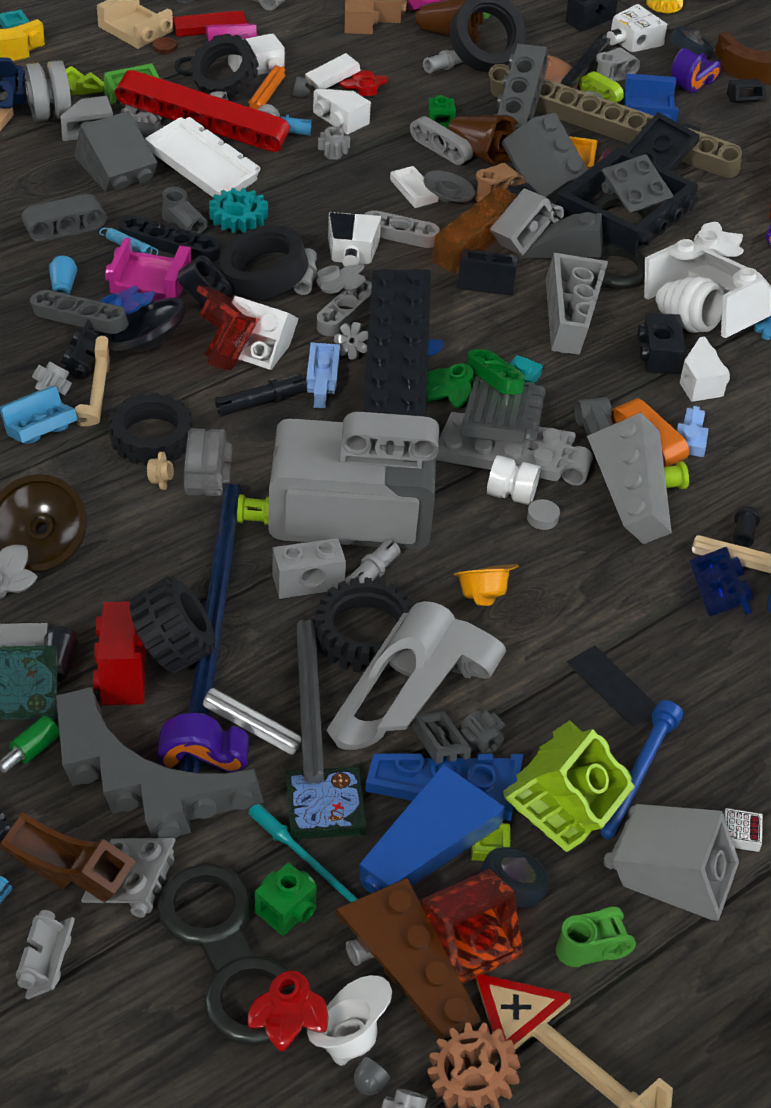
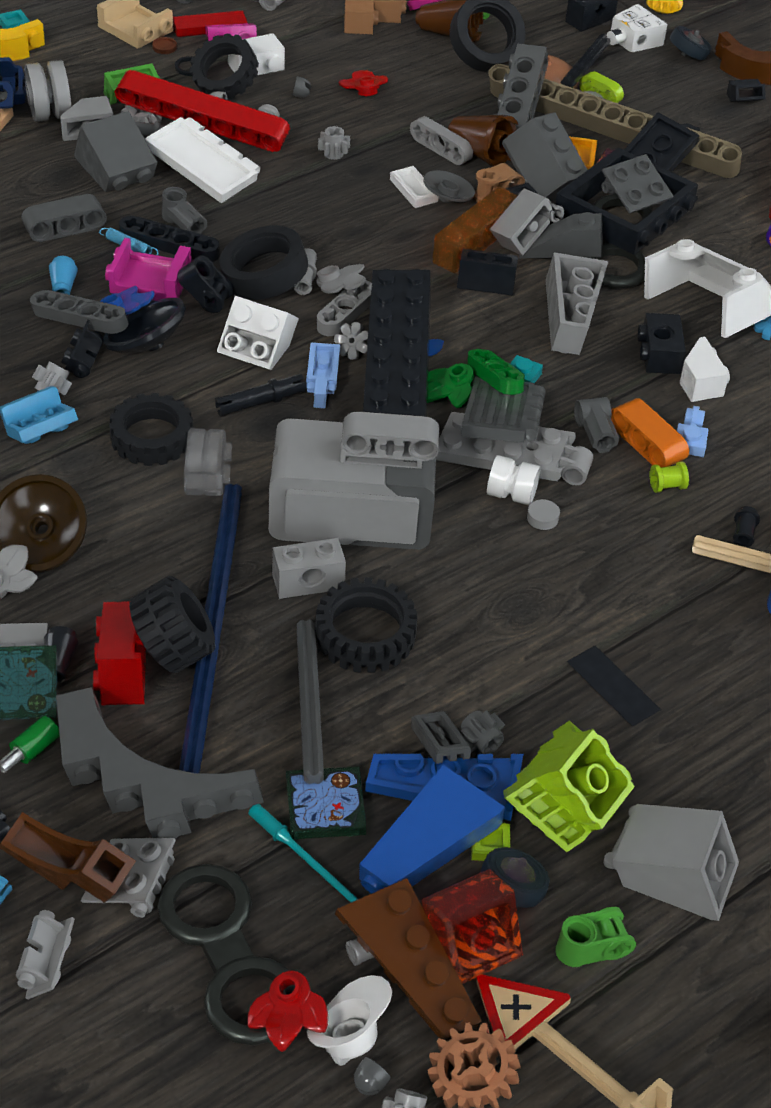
(83, 84): lime slope -> none
(90, 414): tan hinge -> none
(160, 470): tan plate -> none
(203, 739): dark purple animal -> none
(233, 325): clear red panel -> none
(238, 210): teal gear -> none
(252, 721): light grey axle -> none
(253, 515): lime bush -> none
(267, 87): orange axle -> none
(286, 898): green brick -> none
(298, 126): dark azure pin -> none
(333, 72): white tile -> none
(342, 108): white slope -> none
(353, 237): white torso -> none
(374, 564): light grey pin -> none
(417, 231): light grey beam -> none
(426, 648): light grey panel -> none
(441, 108): green brick -> none
(444, 60): light grey pin -> none
(485, 583): light orange piece -> none
(617, 64): light grey piece -> none
(635, 475): light grey wedge -> none
(651, 94): blue panel -> none
(665, 719): blue piece -> none
(693, 70): dark purple animal -> none
(696, 301): white piece -> none
(718, 241): white plate -> none
(720, 582): clear blue bracket -> none
(744, 829): tile -> none

